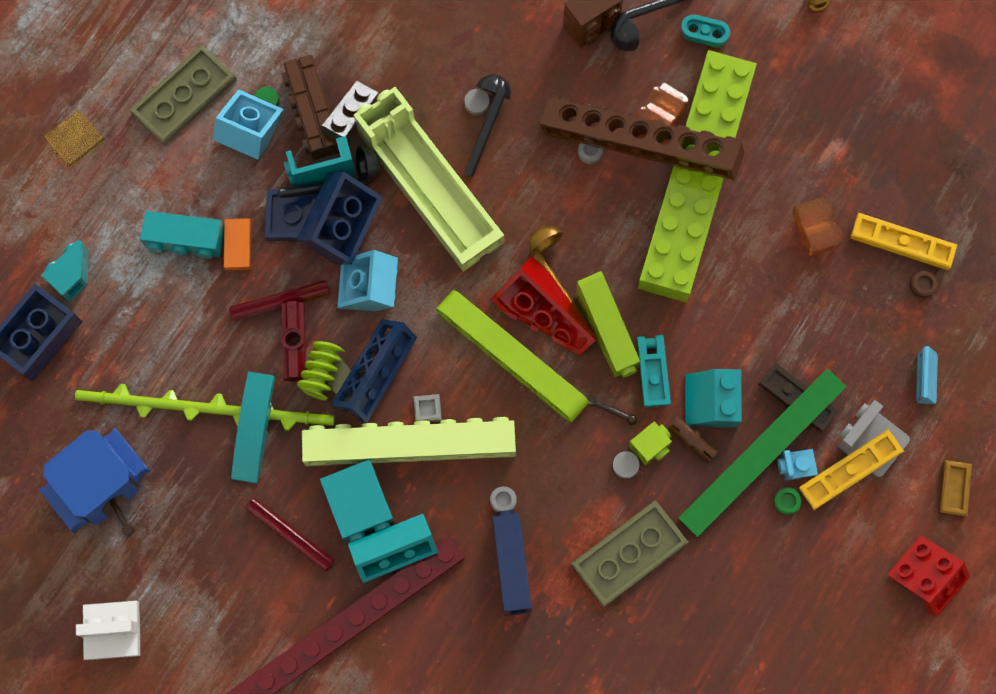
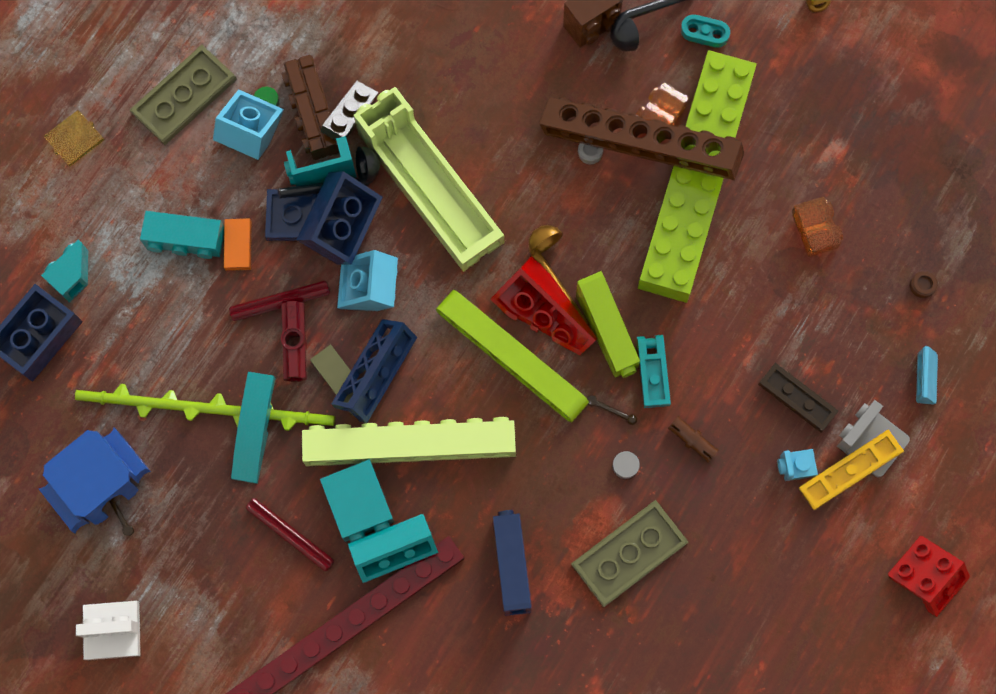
(319, 368): lime piece -> none
(427, 408): light grey tile -> none
(476, 101): light grey tile -> none
(500, 88): black piece -> none
(503, 499): light grey tile -> none
(651, 443): lime brick -> none
(713, 398): teal slope -> none
(762, 452): green tile -> none
(787, 501): green tile -> none
(903, 241): yellow plate -> none
(955, 488): pearl gold tile -> none

